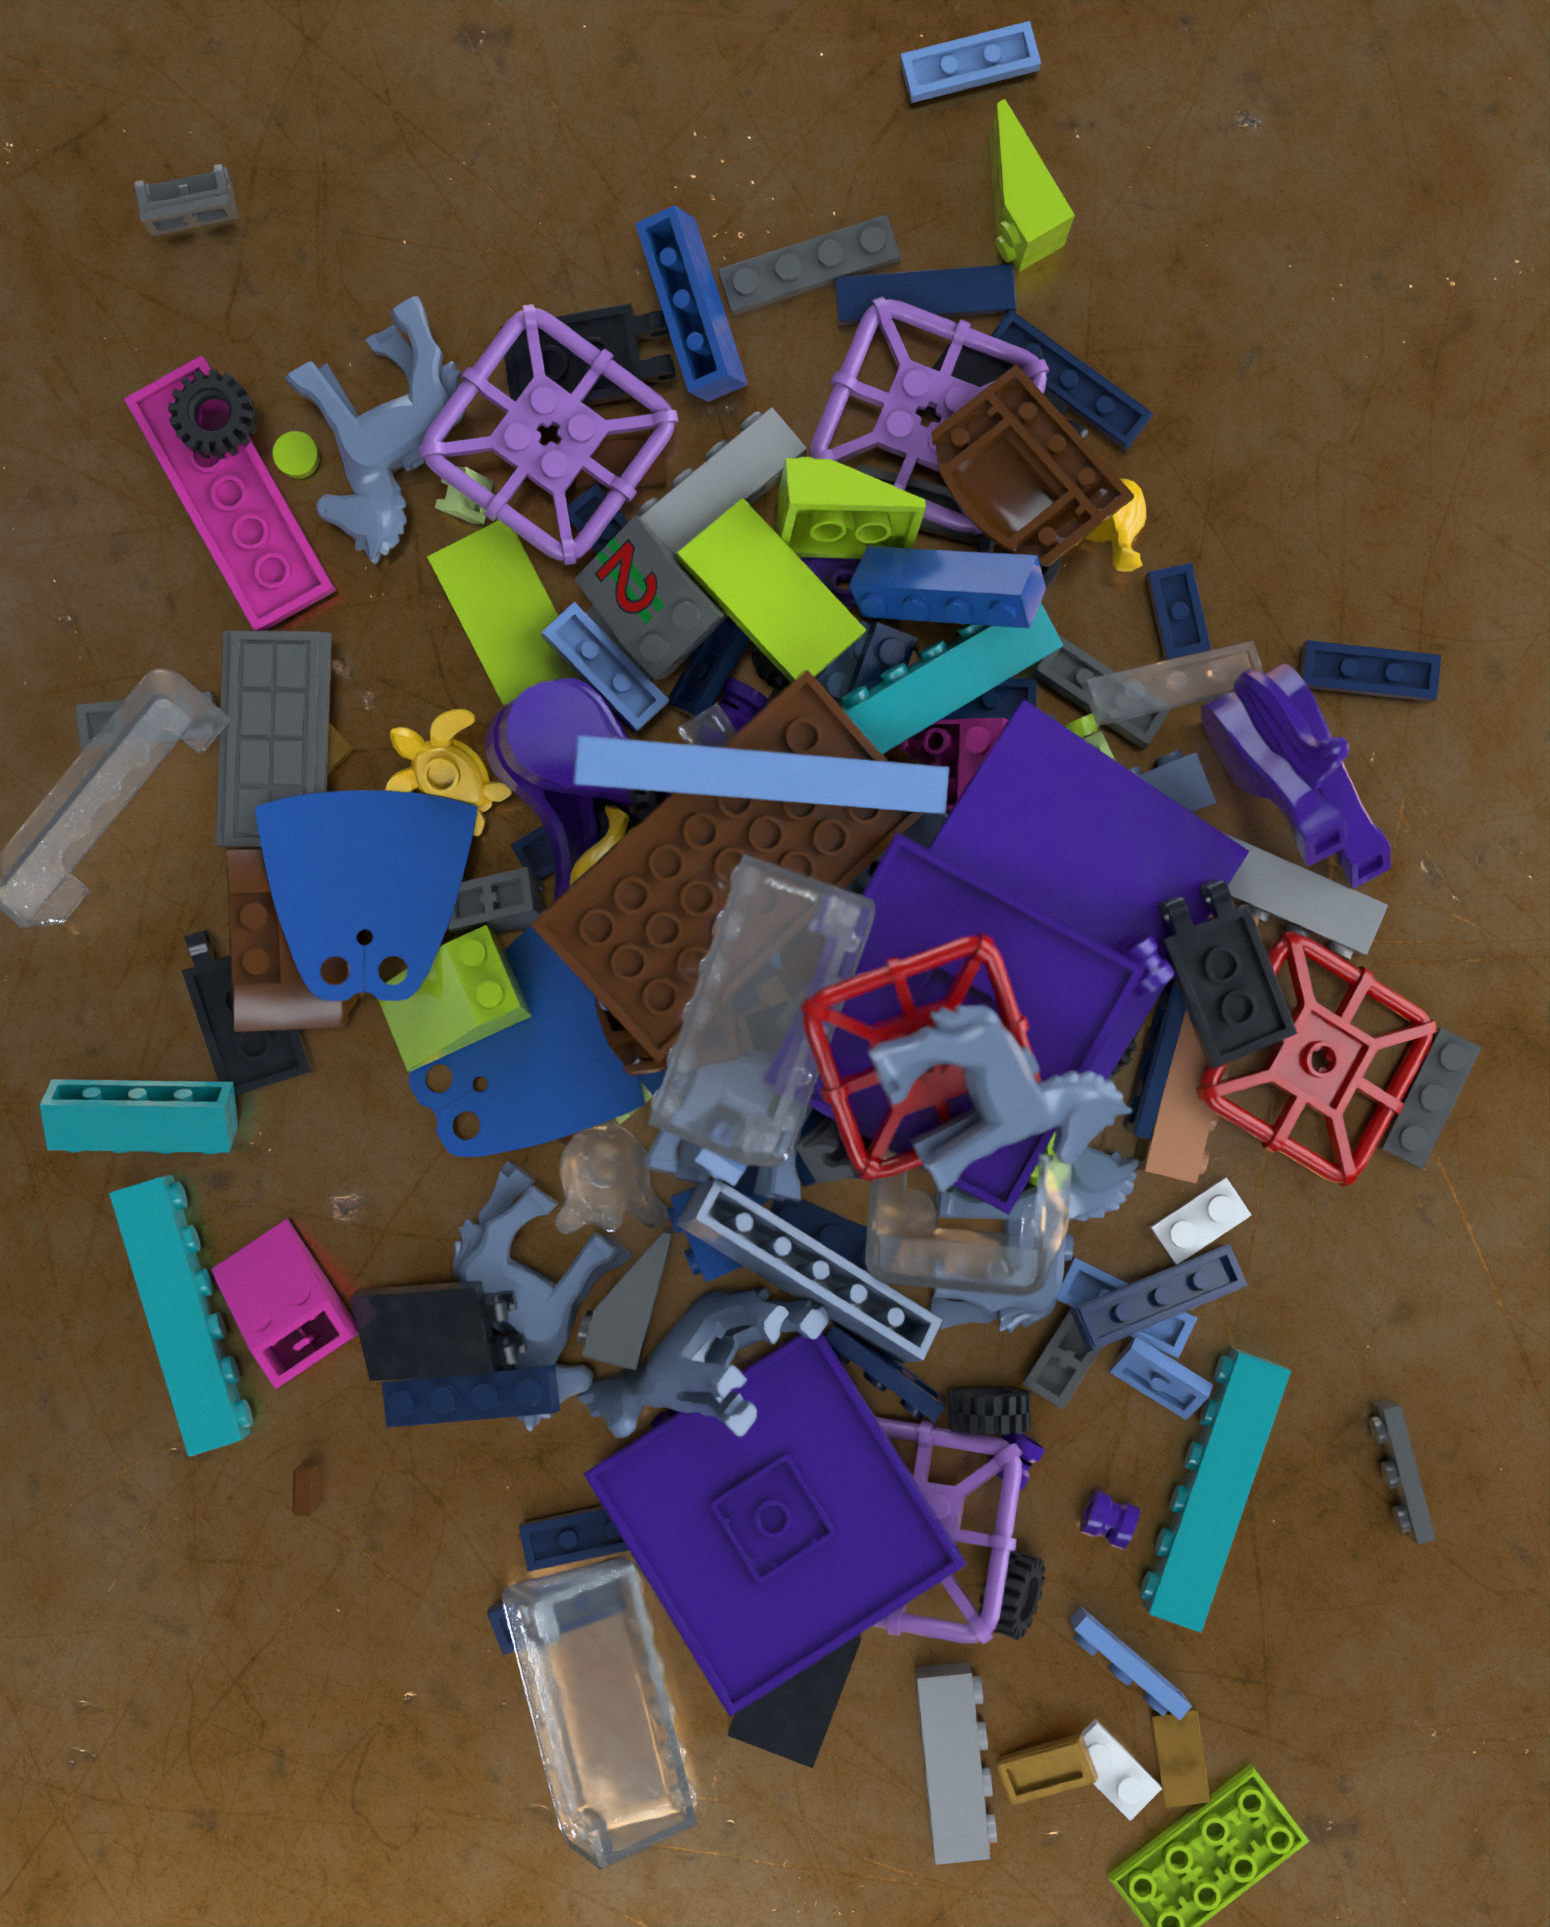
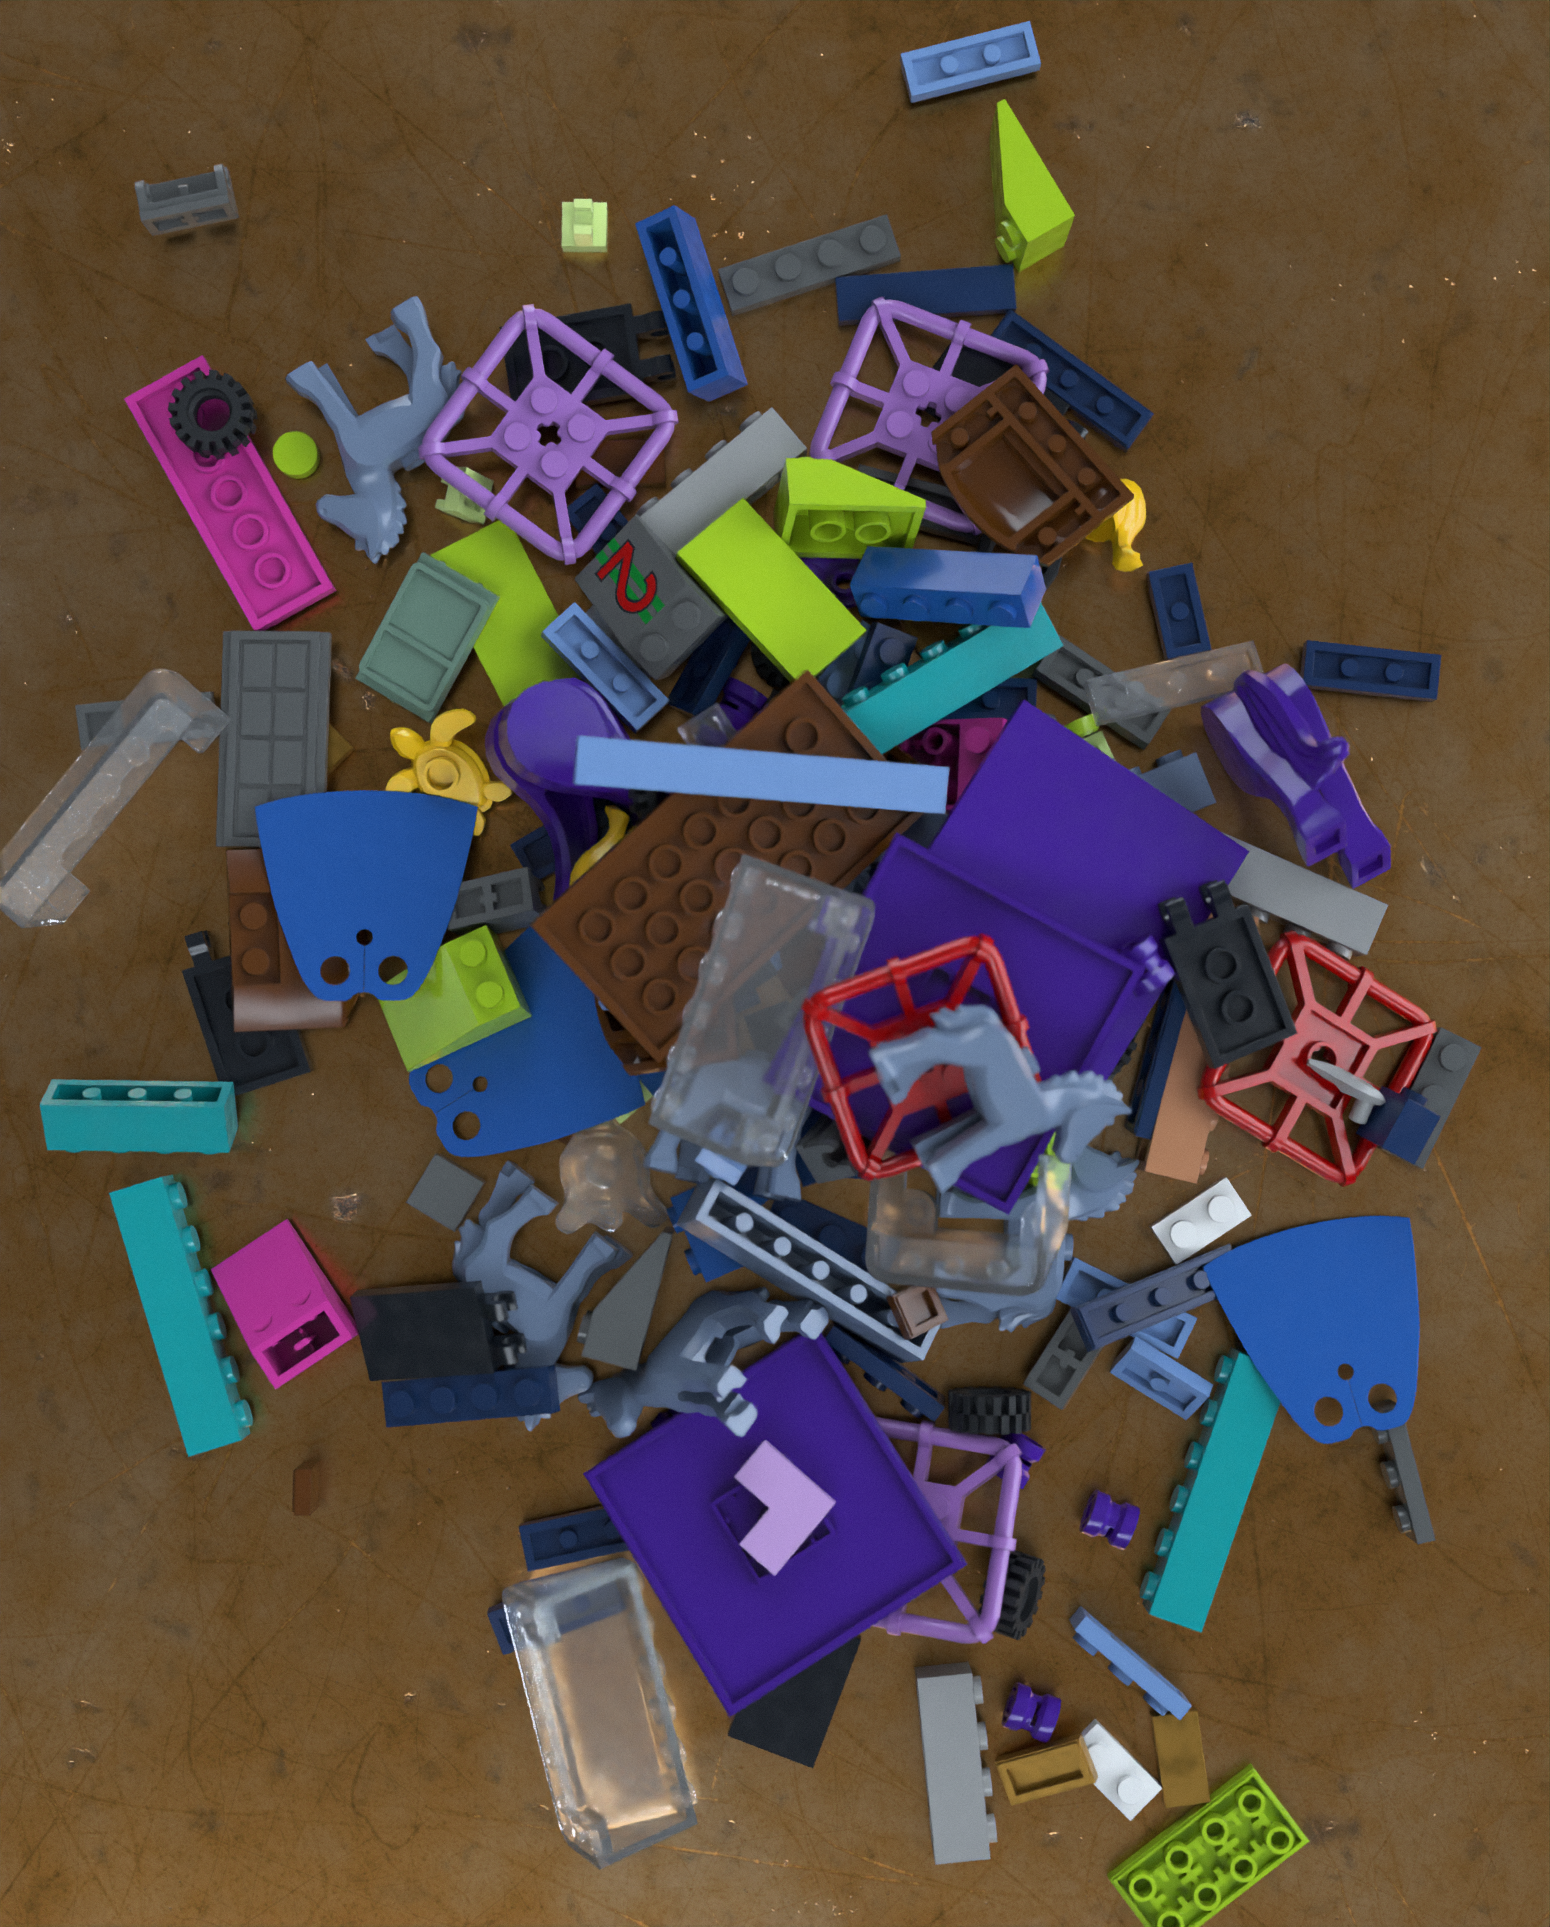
(426, 636): none -> sand green piece
(446, 1192): none -> dark grey piece
(584, 226): none -> yellowish green tile
(793, 1504): none -> lavender tile
(916, 1310): none -> tile
(1031, 1712): none -> dark purple wheel
(1326, 1301): none -> blue piece
(1352, 1085): none -> light grey bar
(1400, 1123): none -> dark blue brick

